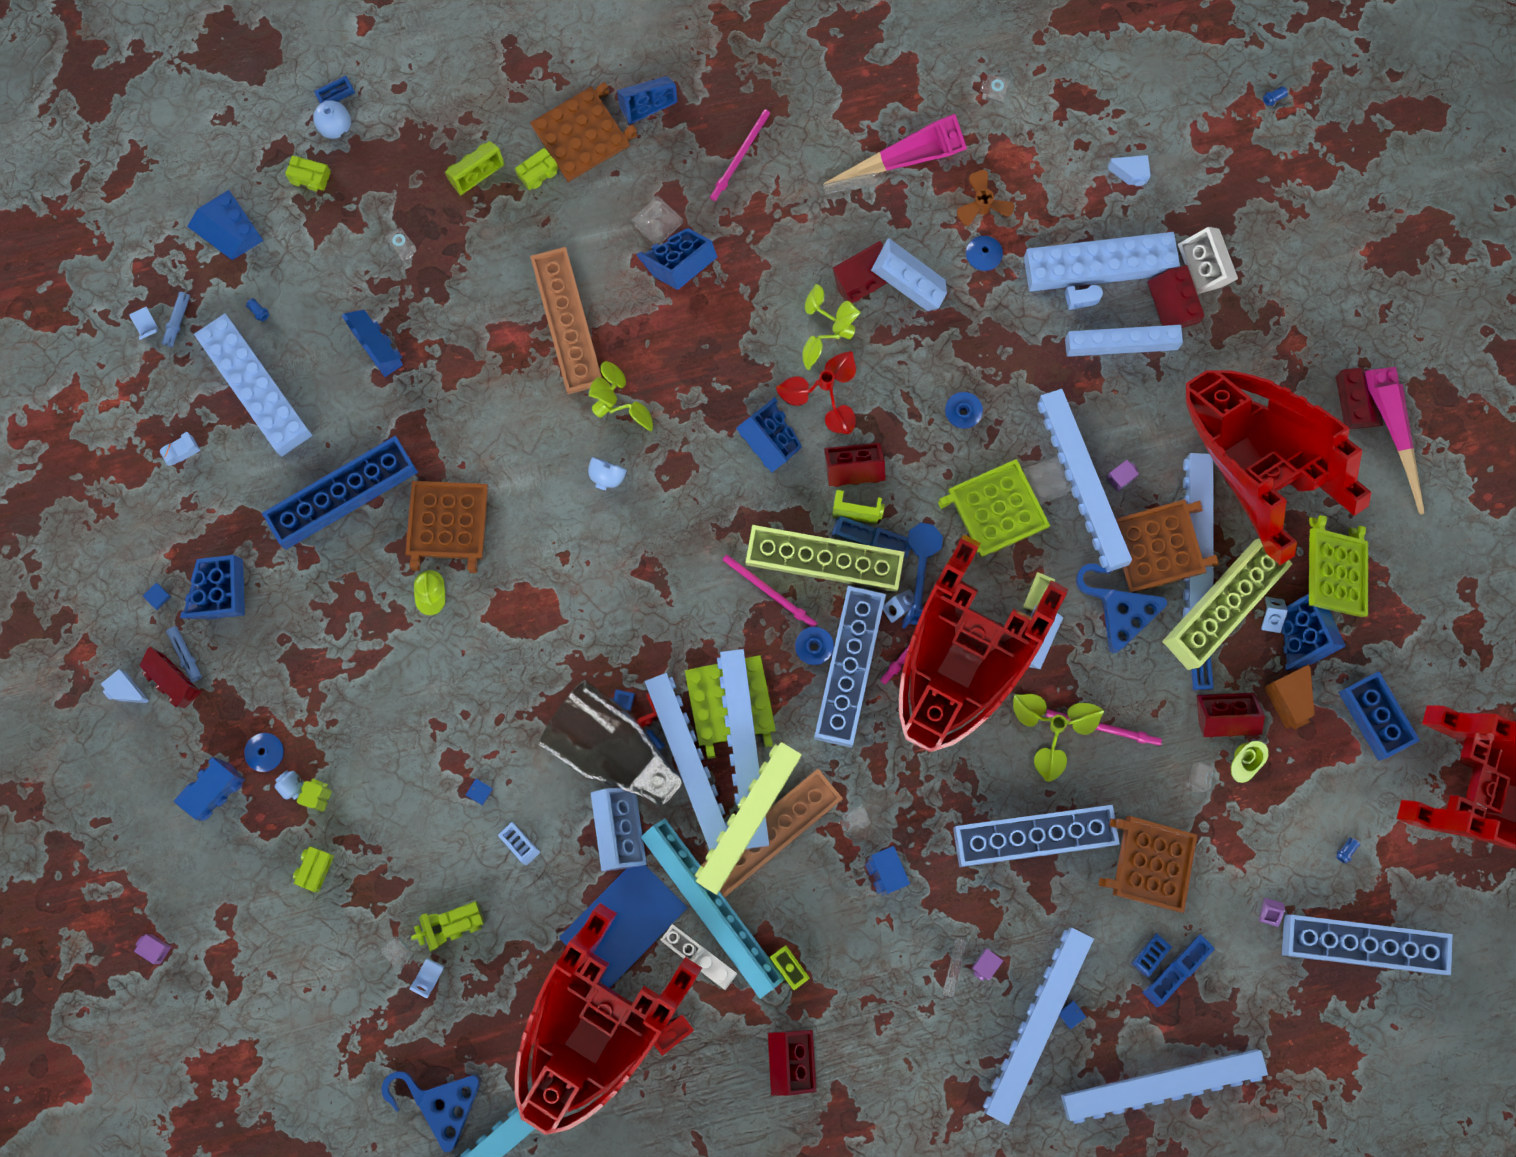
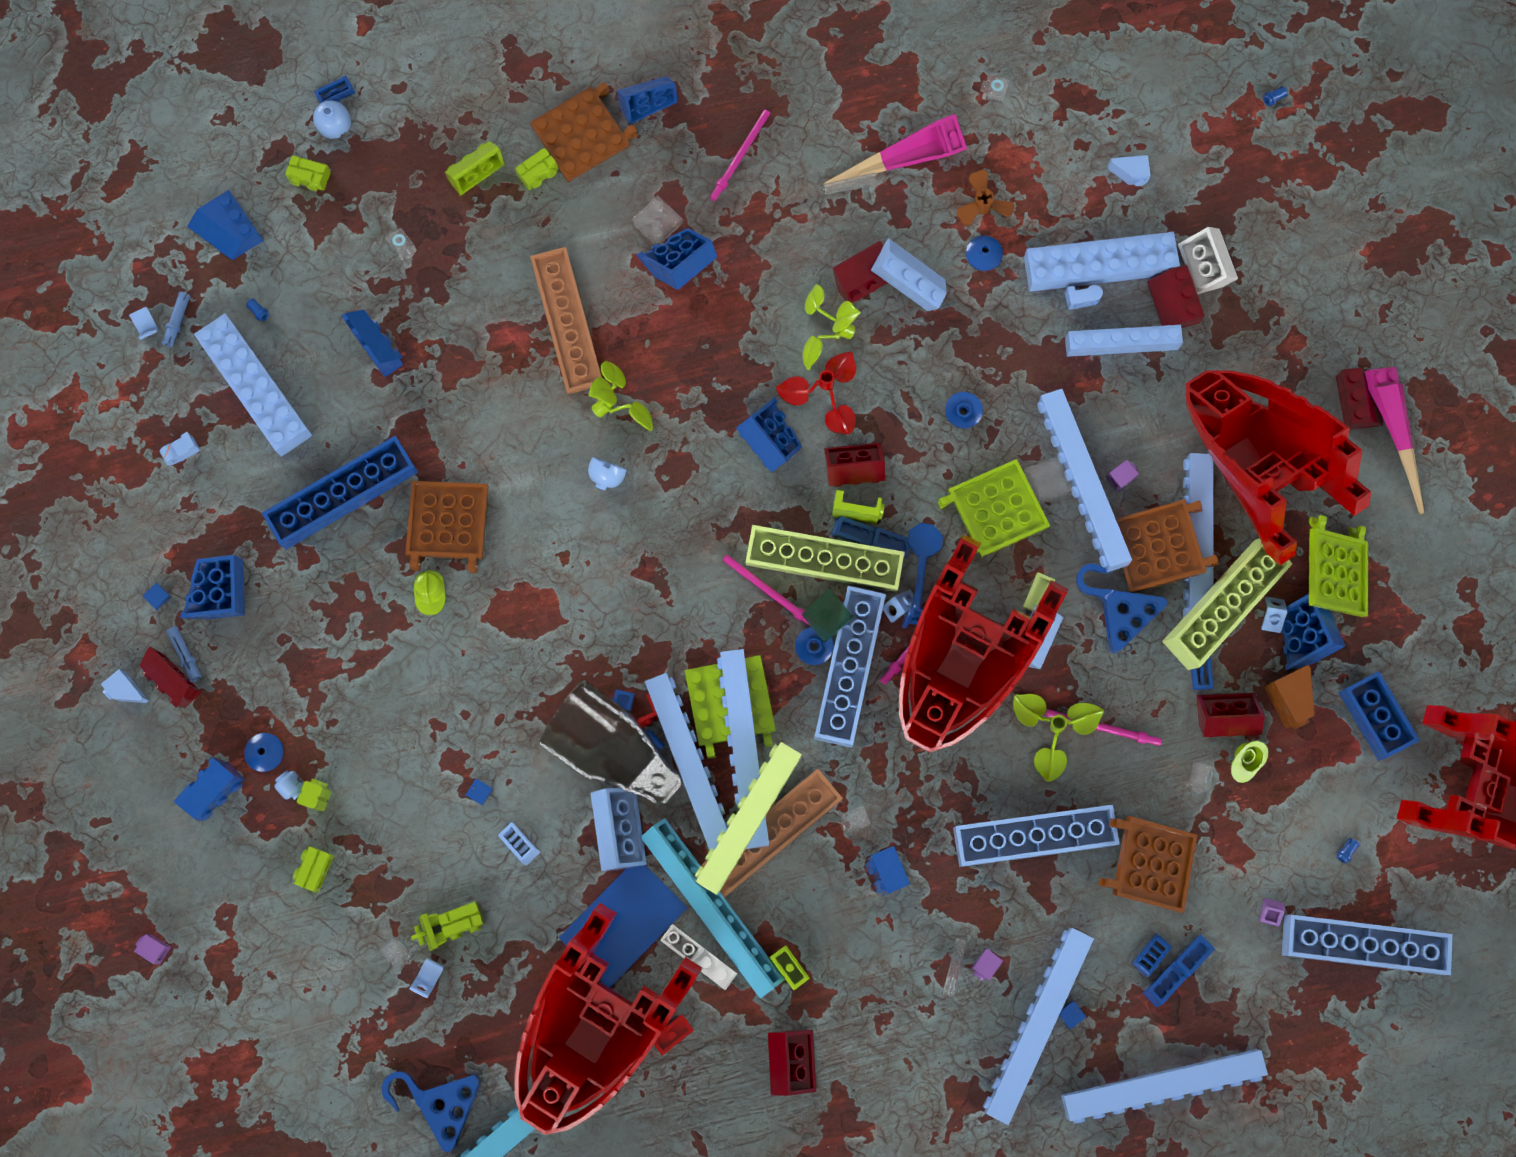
(827, 615): none -> clear green plate

